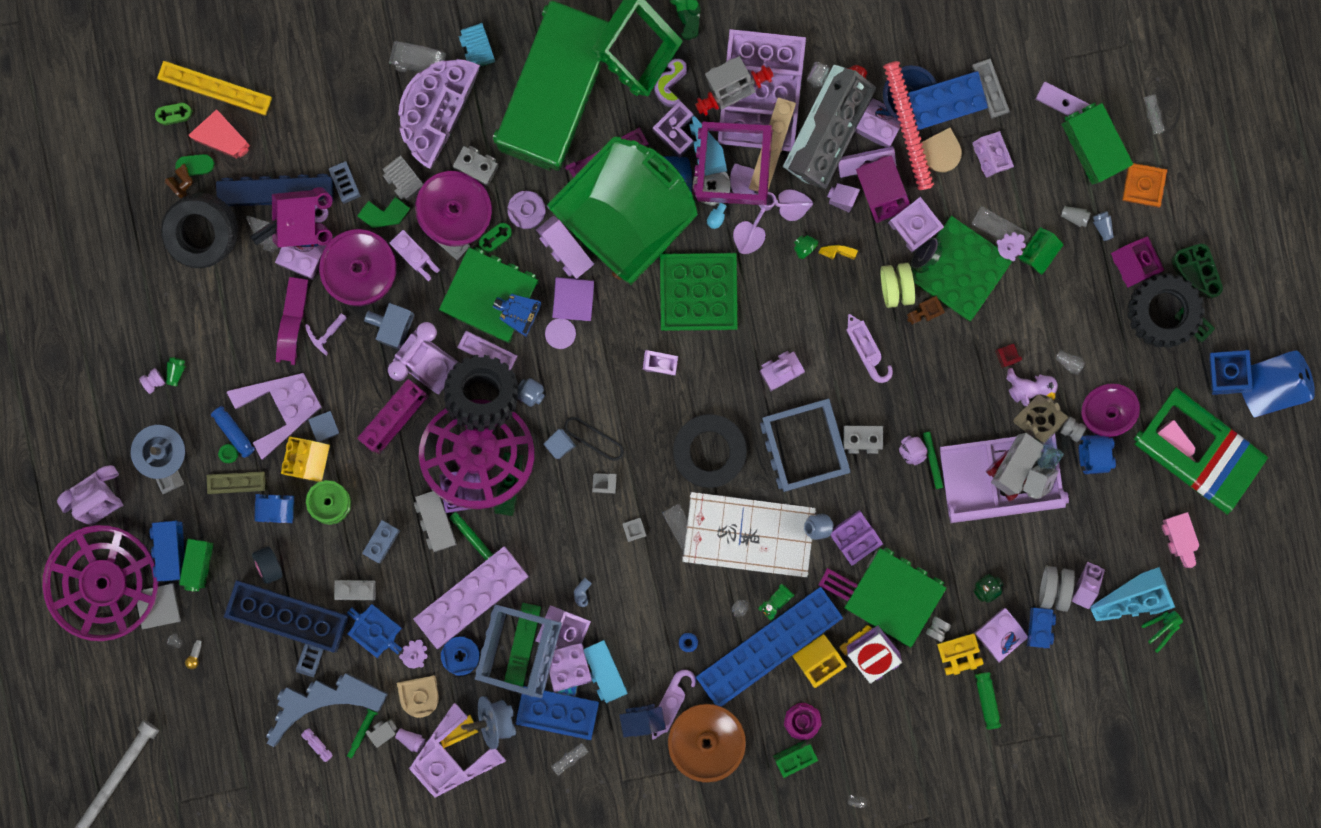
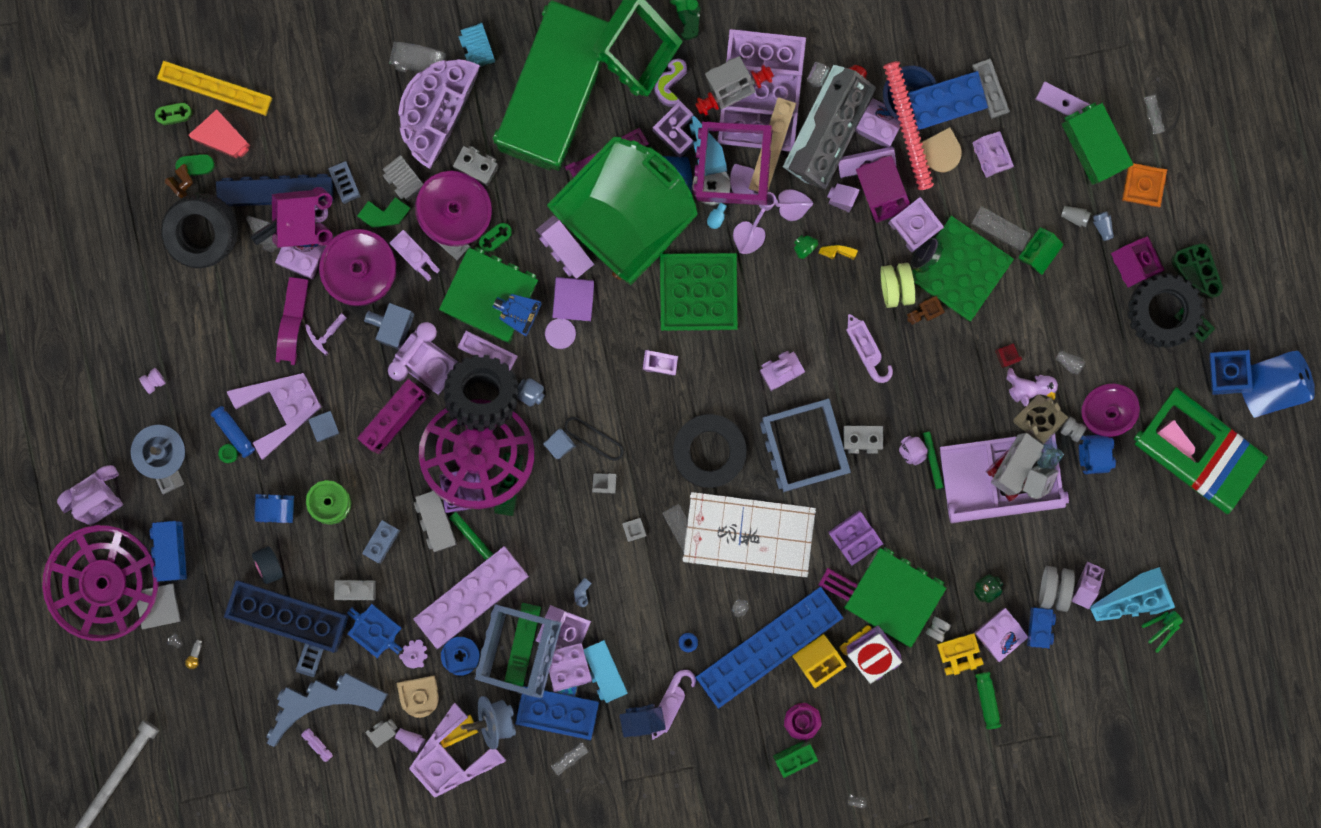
(175, 368): green cone -> none
(196, 564): green brick -> none
(236, 482): olive tile -> none
(305, 459): yellow slope -> none
(362, 731): green piece -> none
(526, 209): lavender tile -> none
(703, 761): dark orange dish -> none
(776, 601): green animal -> none
(818, 526): sand blue head -> none
(1011, 246): lavender piece -> none
(1182, 538): bright pink hinge -> none

